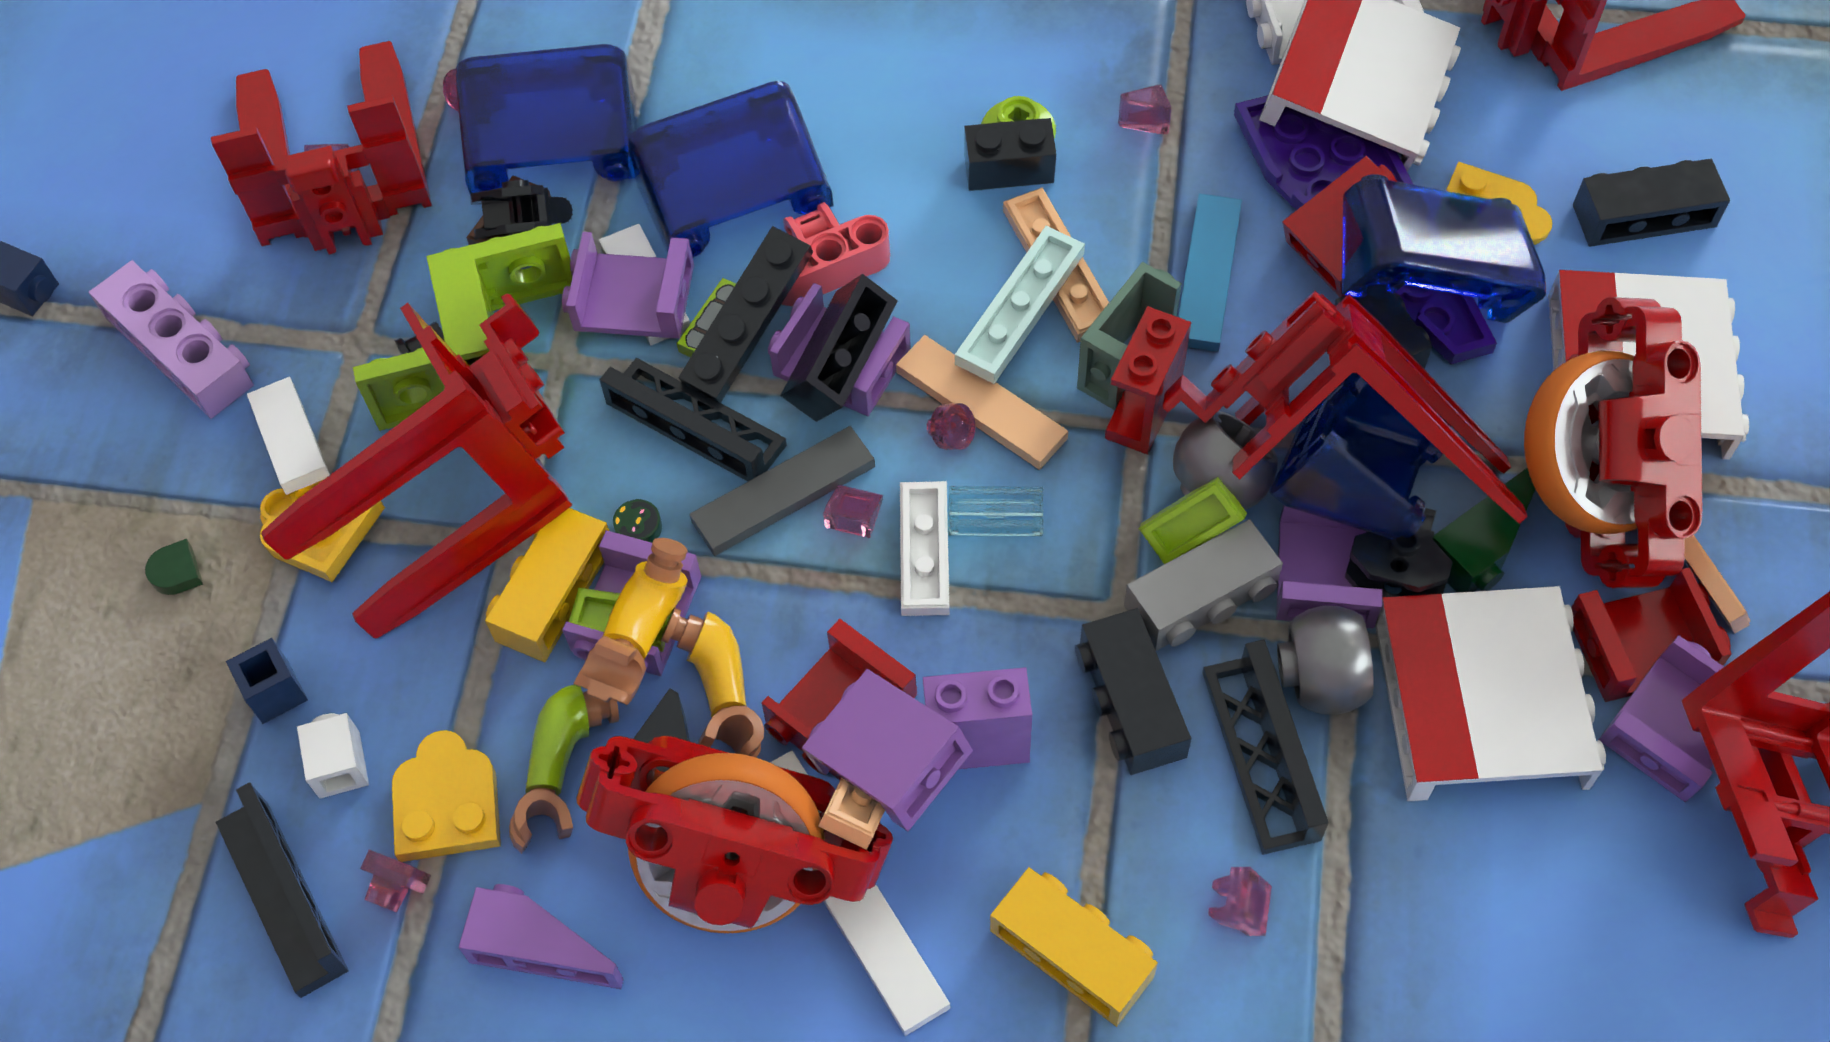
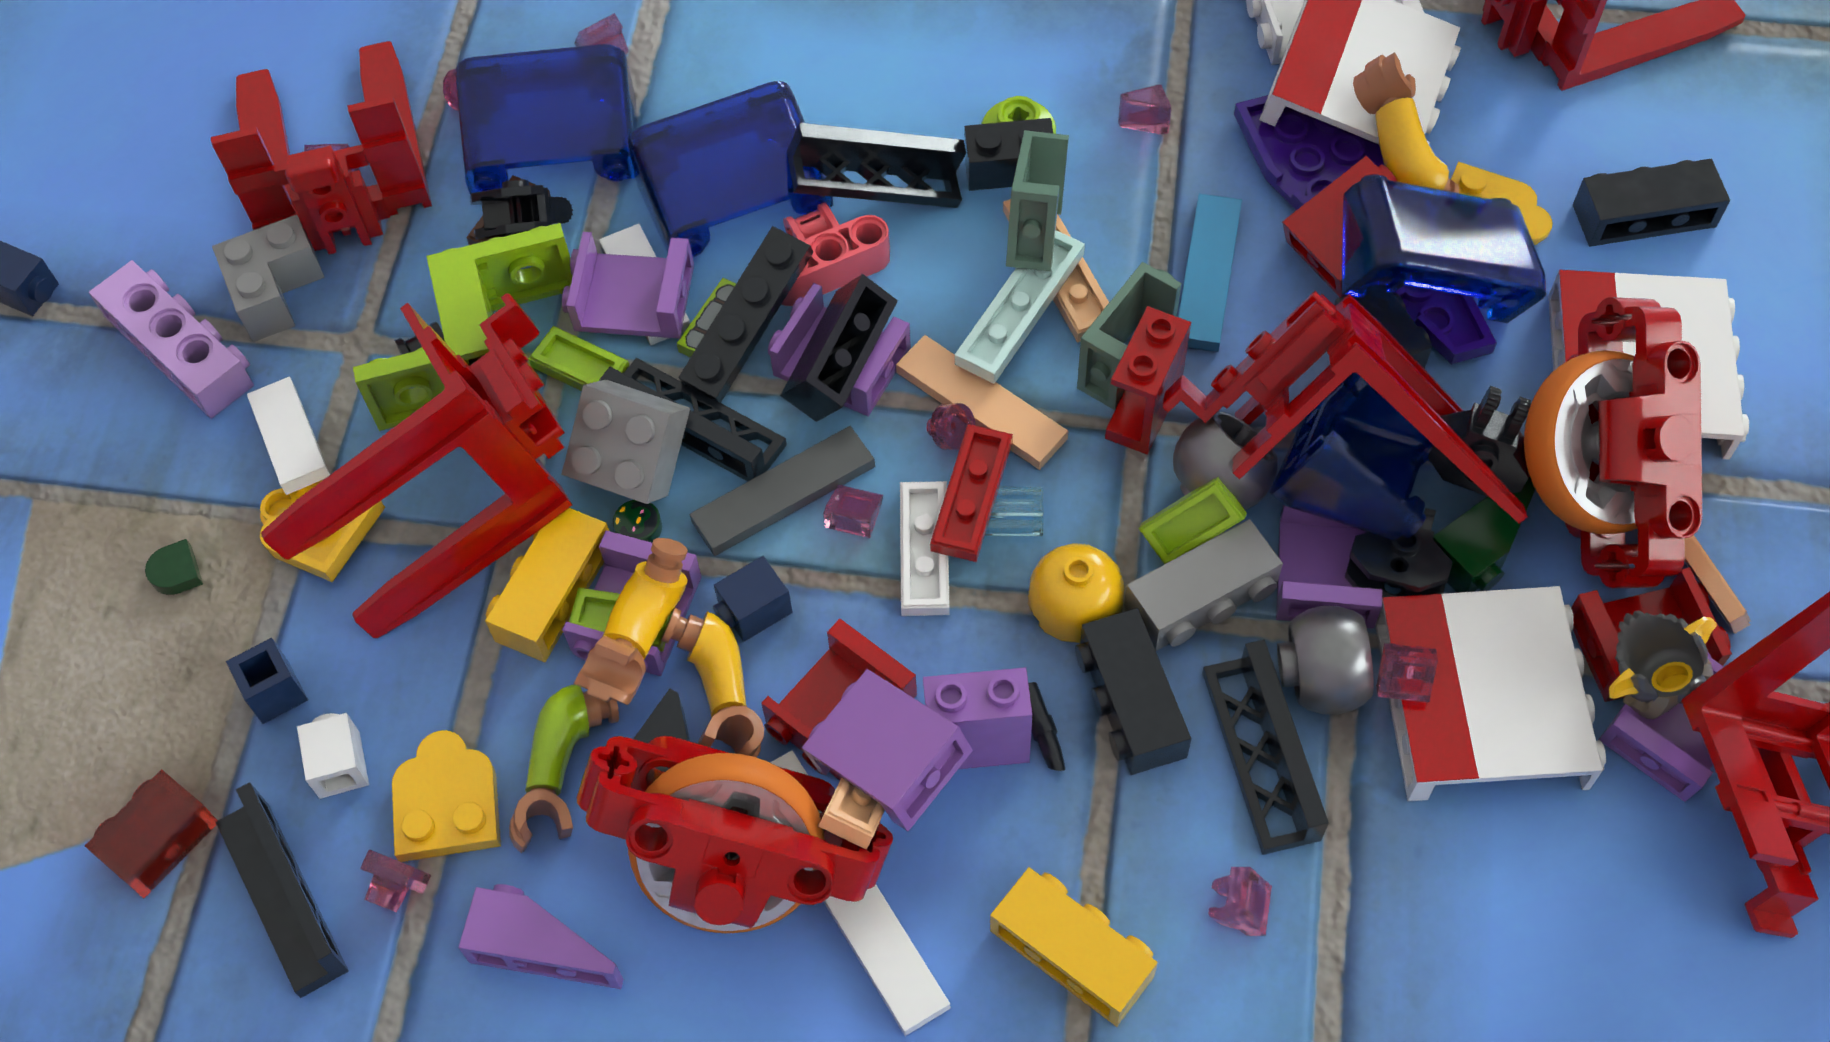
(151, 833): none -> clear red brick
(262, 268): none -> light grey brick
(573, 359): none -> lime tile
(603, 32): none -> tile
(625, 441): none -> light grey brick
(752, 599): none -> dark blue brick
(874, 156): none -> black fence
(971, 493): none -> red tile
(1036, 200): none -> sand green panel
(1045, 731): none -> black piece
(1074, 588): none -> yellow cylinder
(1403, 145): none -> yellow piece
(1407, 672): none -> clear pink tile
(1492, 437): none -> black hinge
(1660, 661): none -> dark grey hair

